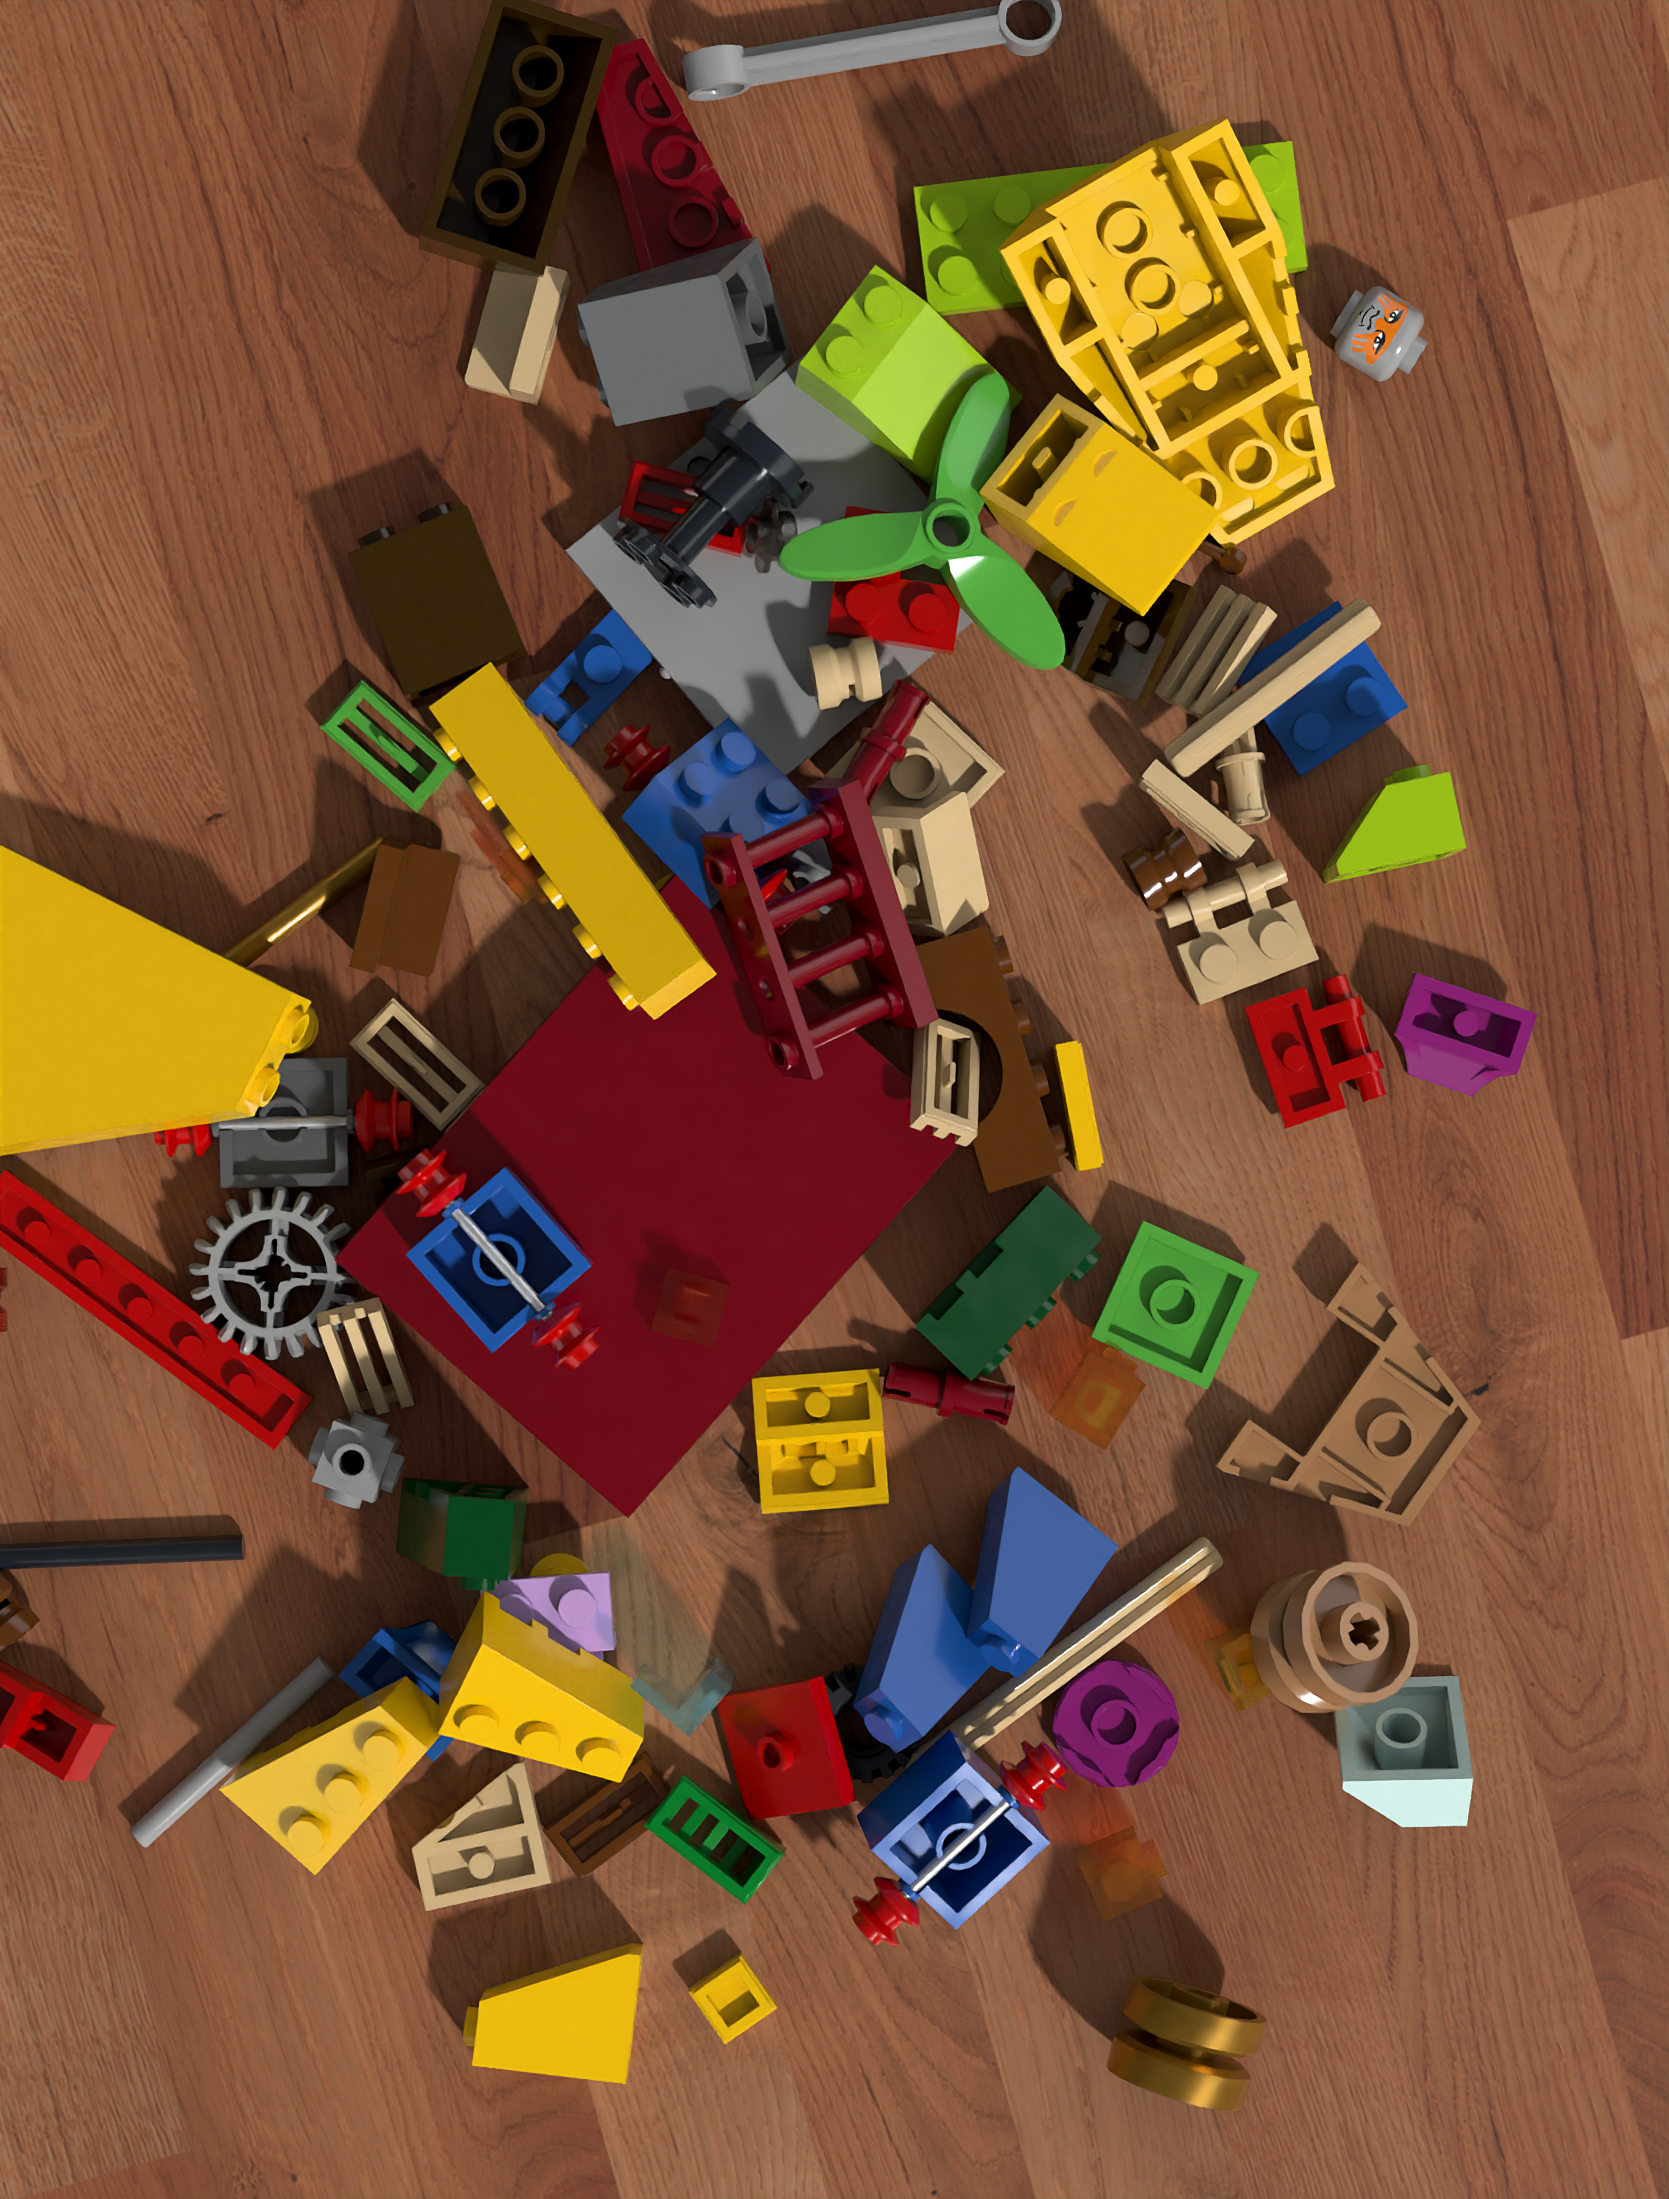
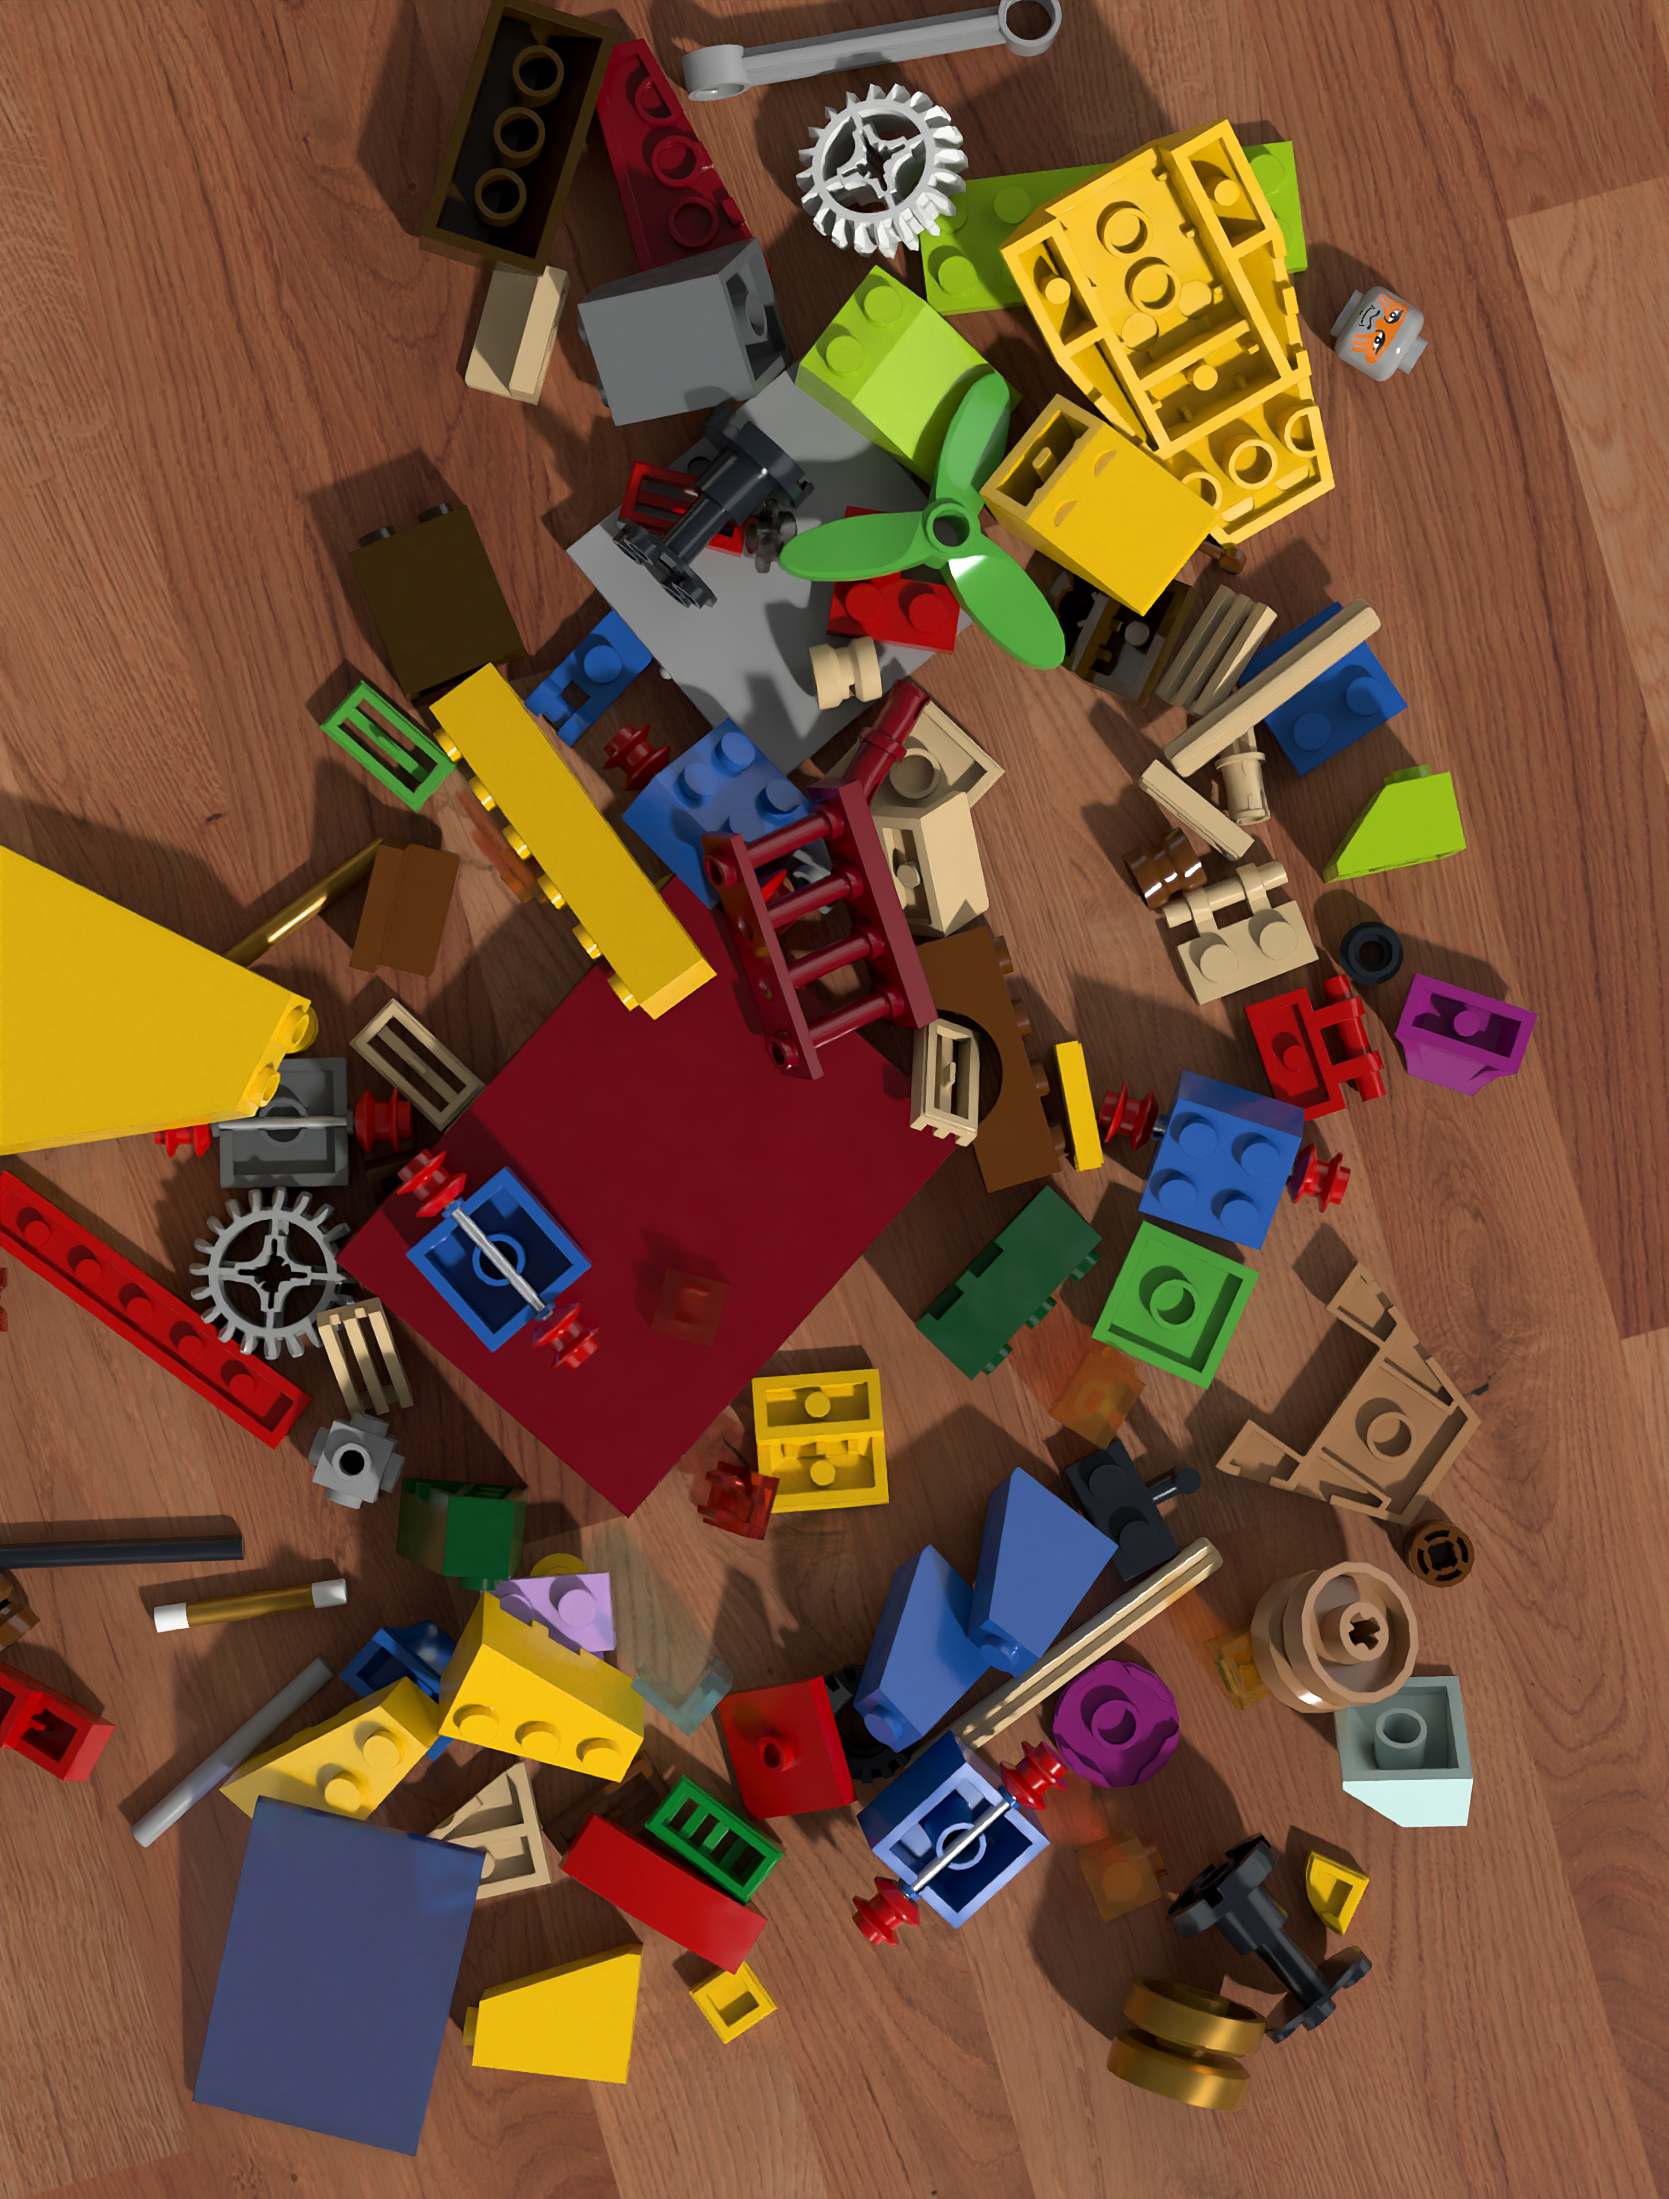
(251, 1605): none -> pearl gold bar
(338, 1975): none -> clear blue piece
(663, 1892): none -> red slope
(739, 1500): none -> clear red tile
(836, 185): none -> white gear
(948, 1391): dark red pin -> none
(1127, 1507): none -> black plate
(1222, 1157): none -> blue brick
(1253, 1921): none -> black piece
(1332, 1890): none -> yellow tile
(1390, 947): none -> black plate
(1427, 1547): none -> reddish brown wheel

